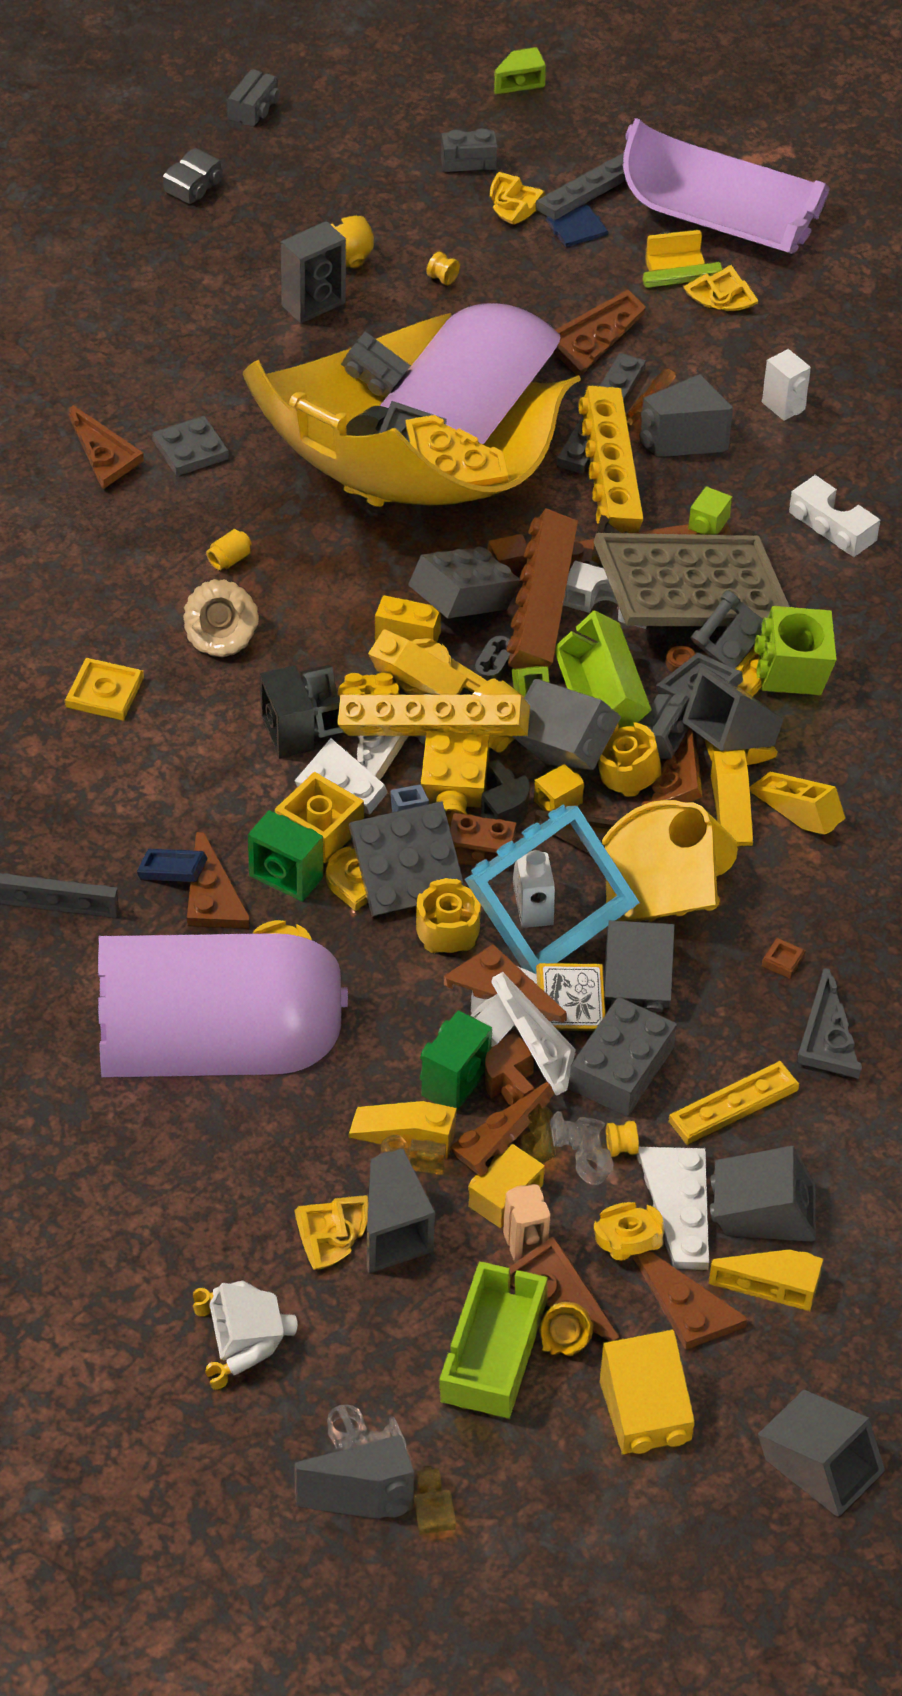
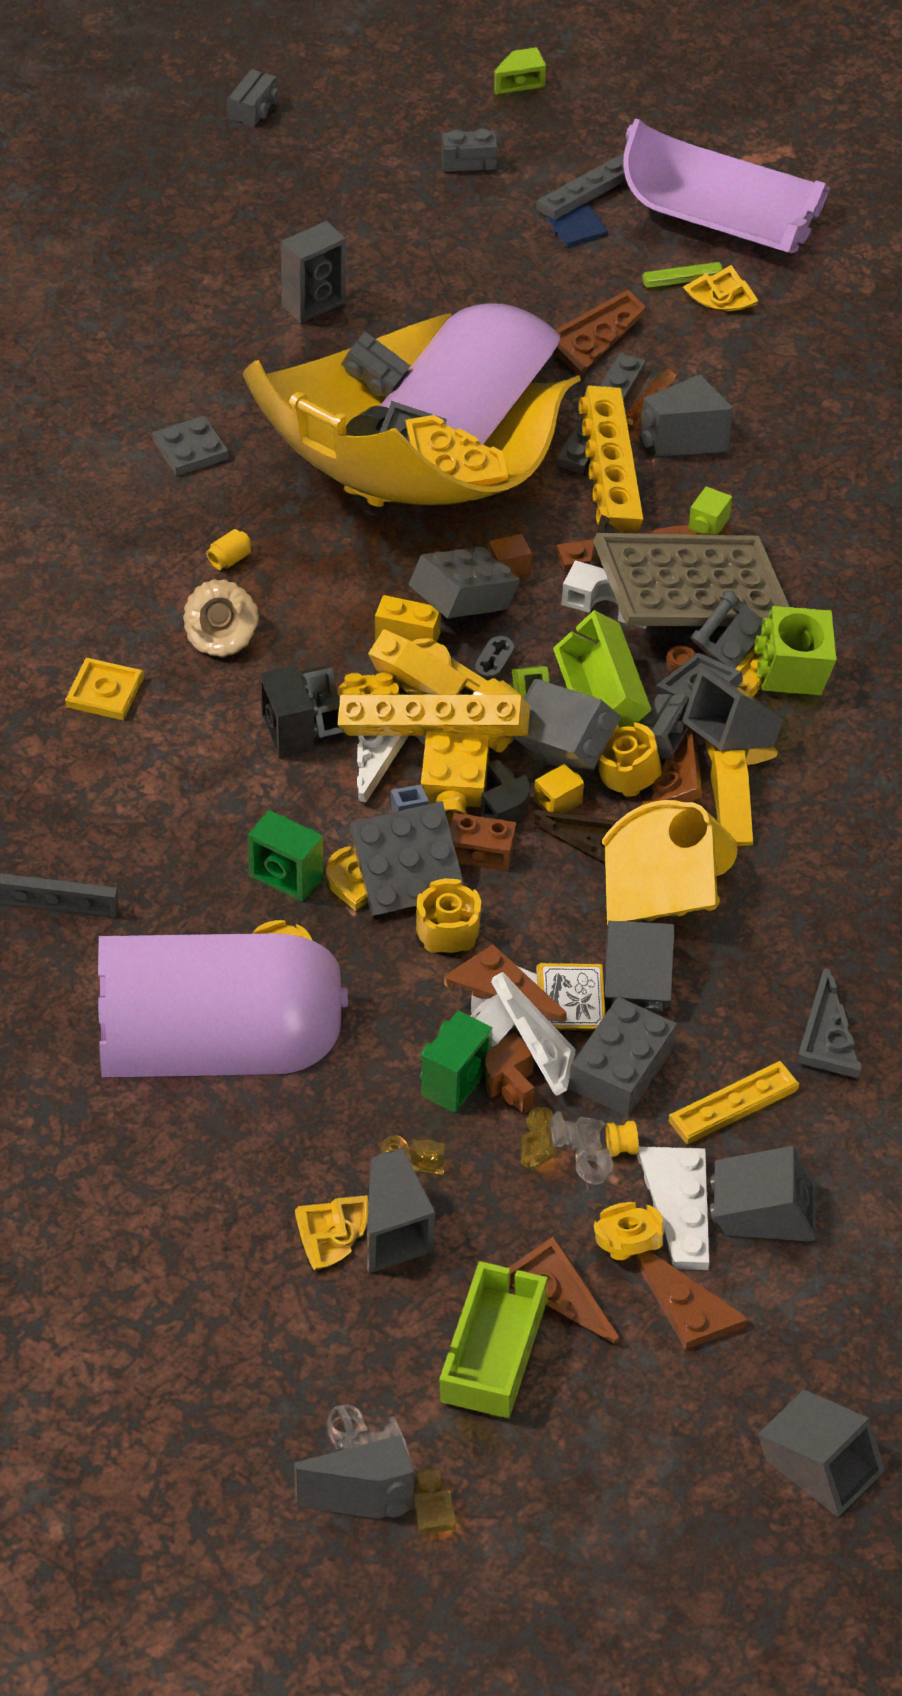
(105, 450): dark orange wing -> none
(172, 865): dark blue tile -> none
(193, 176): dark grey brick -> none
(213, 897): dark orange wing -> none
(244, 1324): white torso -> none
(324, 808): yellow brick -> none
(346, 772): white wing -> none
(358, 239): yellow cylinder -> none
(409, 1120): yellow slope -> none
(443, 268): yellow wheel -> none
(499, 1130): dark orange wing -> none
(504, 1174): yellow brick -> none
(512, 199): yellow brick -> none
(525, 1220): light nougat brick -> none
(532, 876): white torso -> none
(542, 590): dark orange brick -> none
(566, 1328): yellow hair -> none
(582, 931): medium azure window -> none
(646, 1392): yellow slope -> none
(674, 250): yellow panel -> none
(775, 1276): yellow slope -> none
(783, 958): dark orange tile -> none
(786, 384): white brick -> none
(802, 801): yellow slope -> none
(849, 530): white arch -> none

